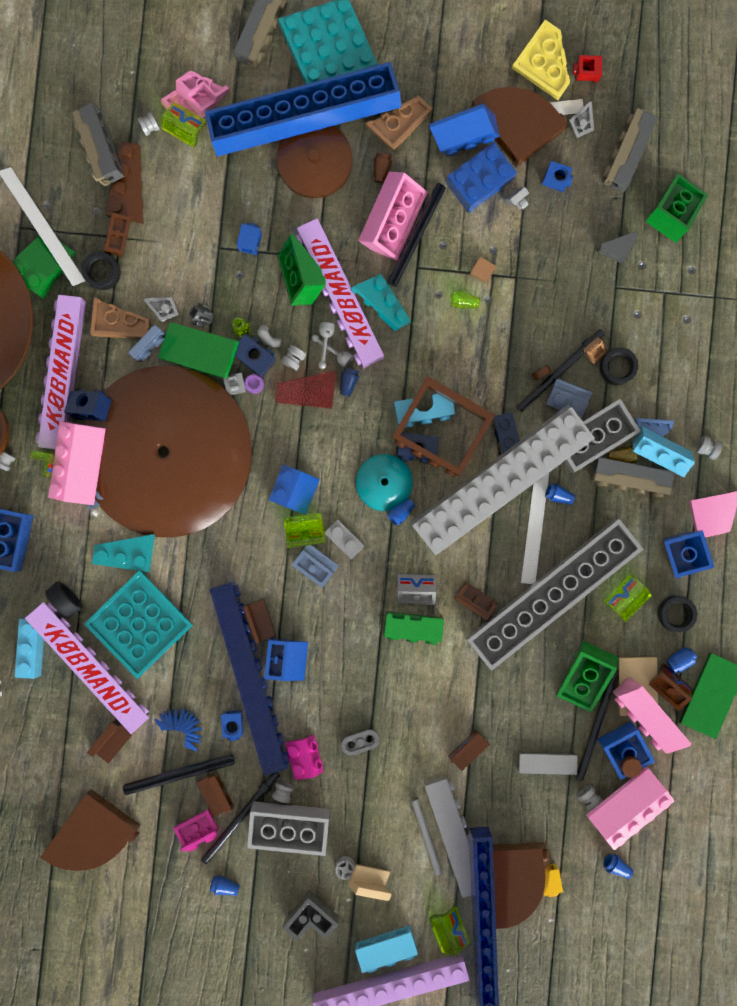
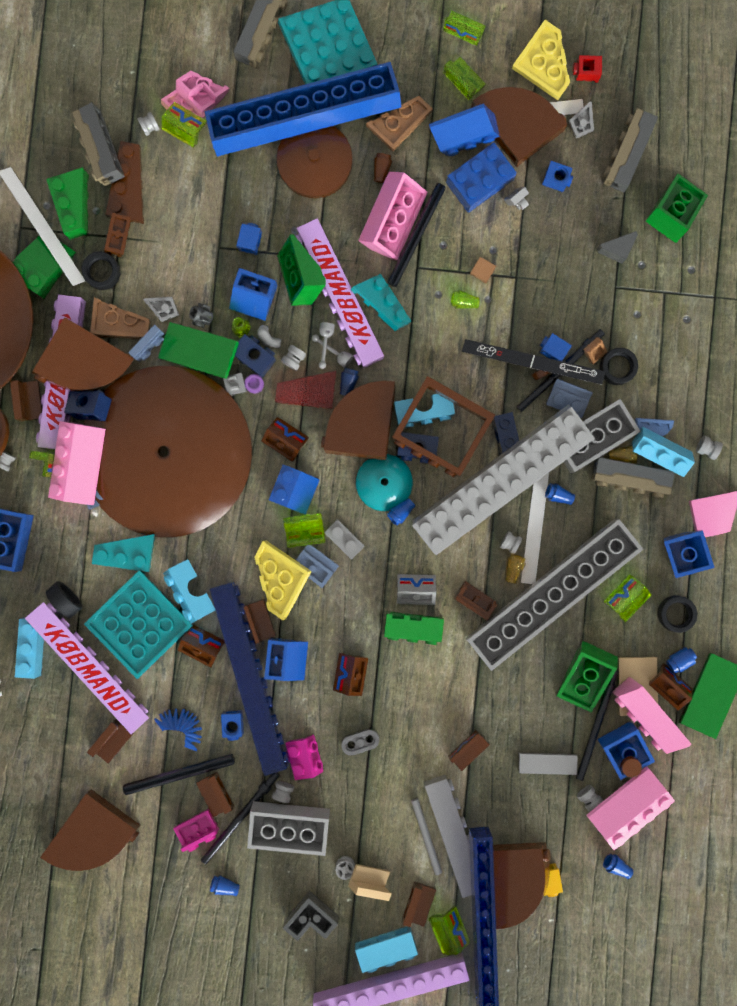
(26, 400): none -> reddish brown panel
(70, 200): none -> green wedge
(80, 360): none -> reddish brown brick
(193, 607): none -> medium azure arch
(201, 645): none -> reddish brown panel
(252, 294): none -> blue slope
(280, 578): none -> light yellow plate
(284, 439): none -> reddish brown panel
(350, 674): none -> reddish brown panel
(362, 422): none -> reddish brown brick
(418, 904): none -> reddish brown panel
(463, 77): none -> clear neon green panel
(464, 28): none -> clear neon green panel
(510, 542): none -> light grey wheel
(514, 568): none -> clear yellow cone
(534, 361): none -> black sticker
(554, 347): none -> blue brick

